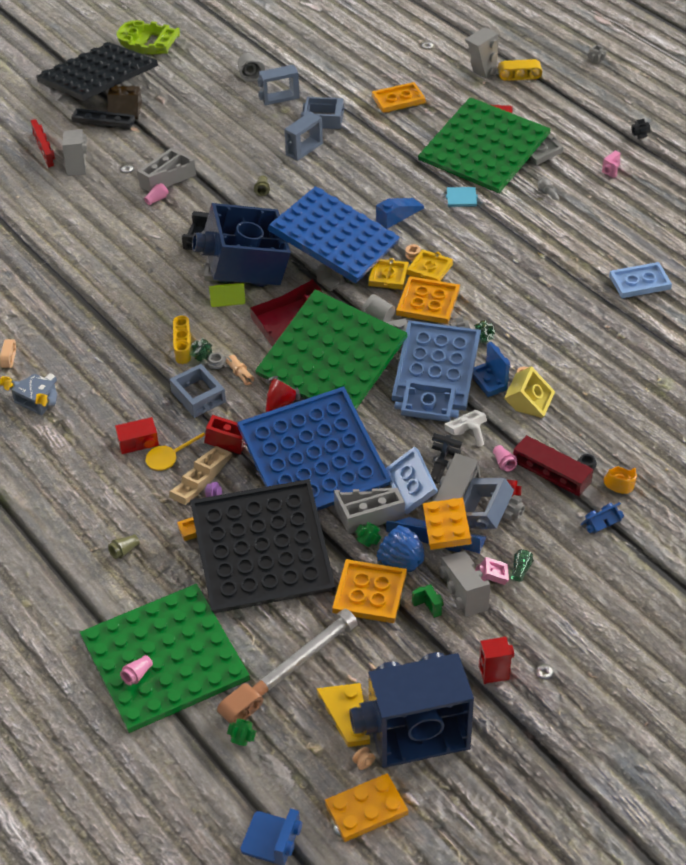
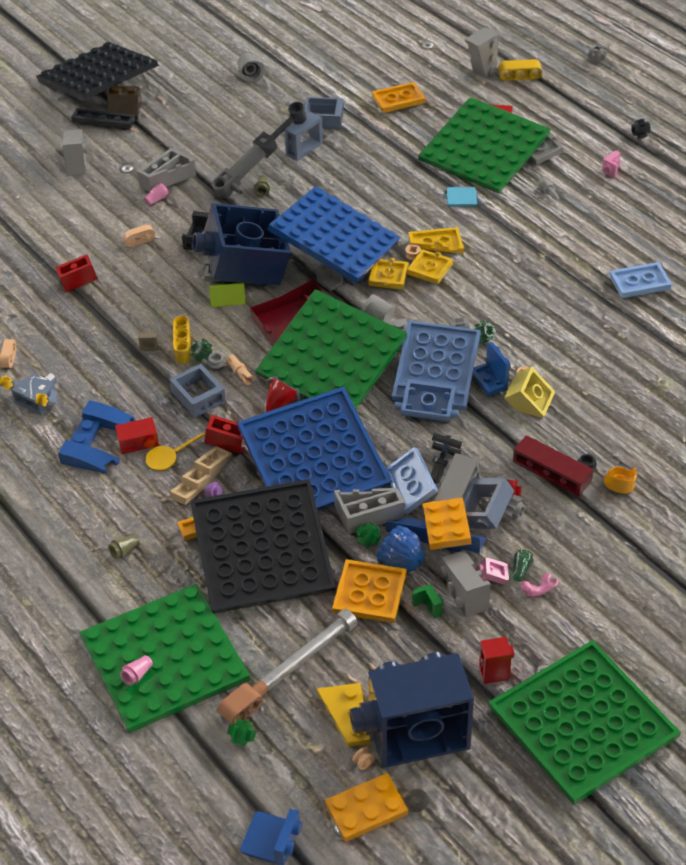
(42, 142): red plate -> none
(76, 273): none -> red brick
(78, 450): none -> blue wedge
(136, 33): lime slope -> none
(138, 235): none -> light nougat beam
(148, 341): none -> dark tan plate
(264, 146): none -> dark grey piece
(277, 74): sand blue window -> none
(395, 210): blue slope -> none
(416, 800): none -> clear smoke plate
(428, 300): light orange plate -> none
(438, 240): none -> yellow wing
(468, 421): white plate -> none
(505, 459): bright pink cone -> none
(533, 590): none -> bright pink piece
(583, 721): none -> green plate
(595, 521): blue hinge -> none

